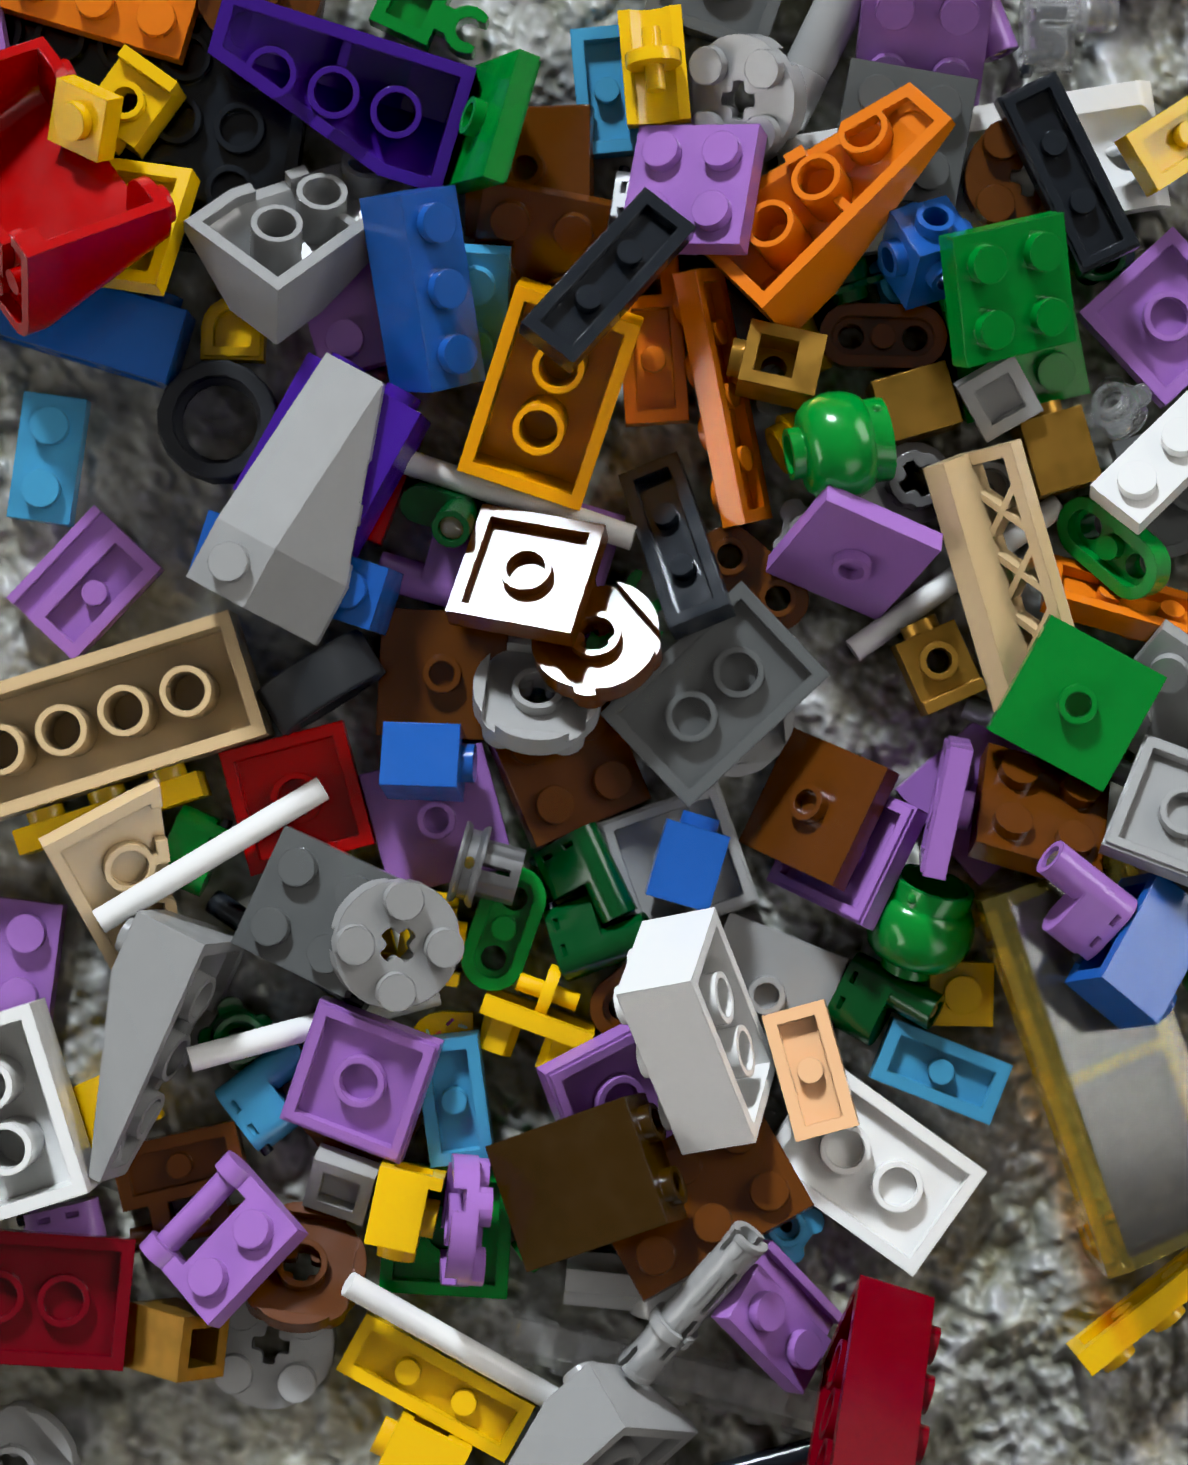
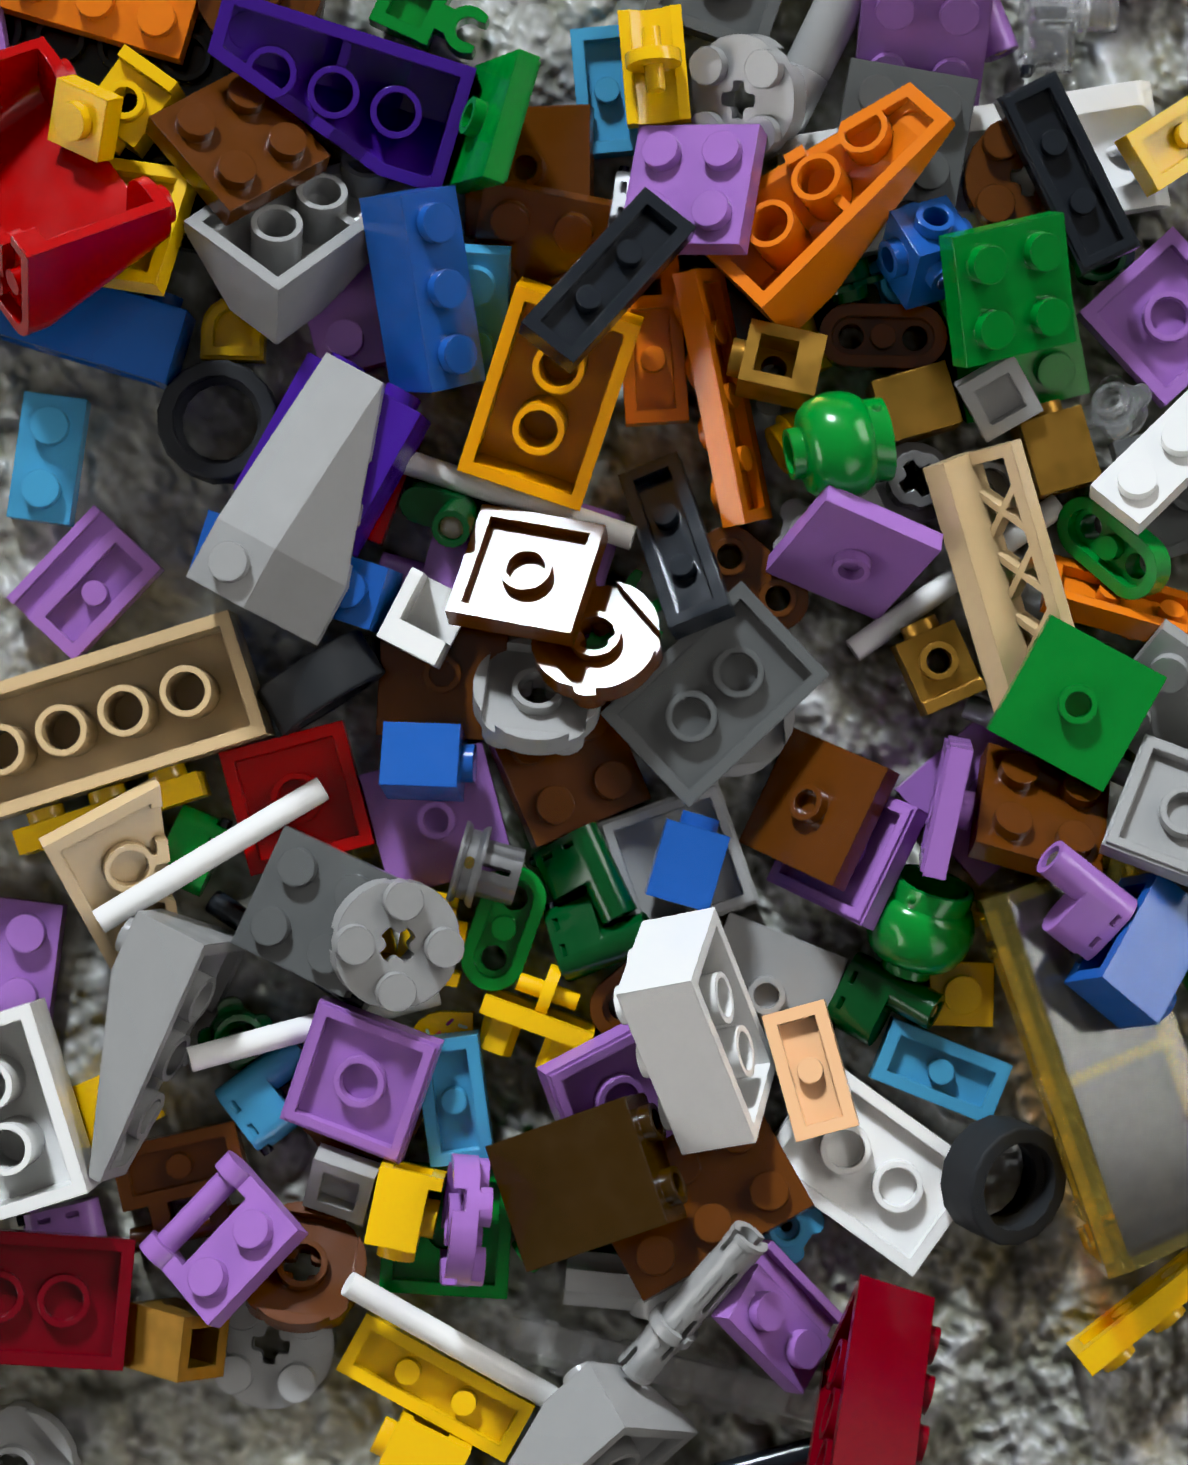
(236, 146): none -> reddish brown plate
(419, 619): none -> white panel
(966, 1174): none -> black tyre

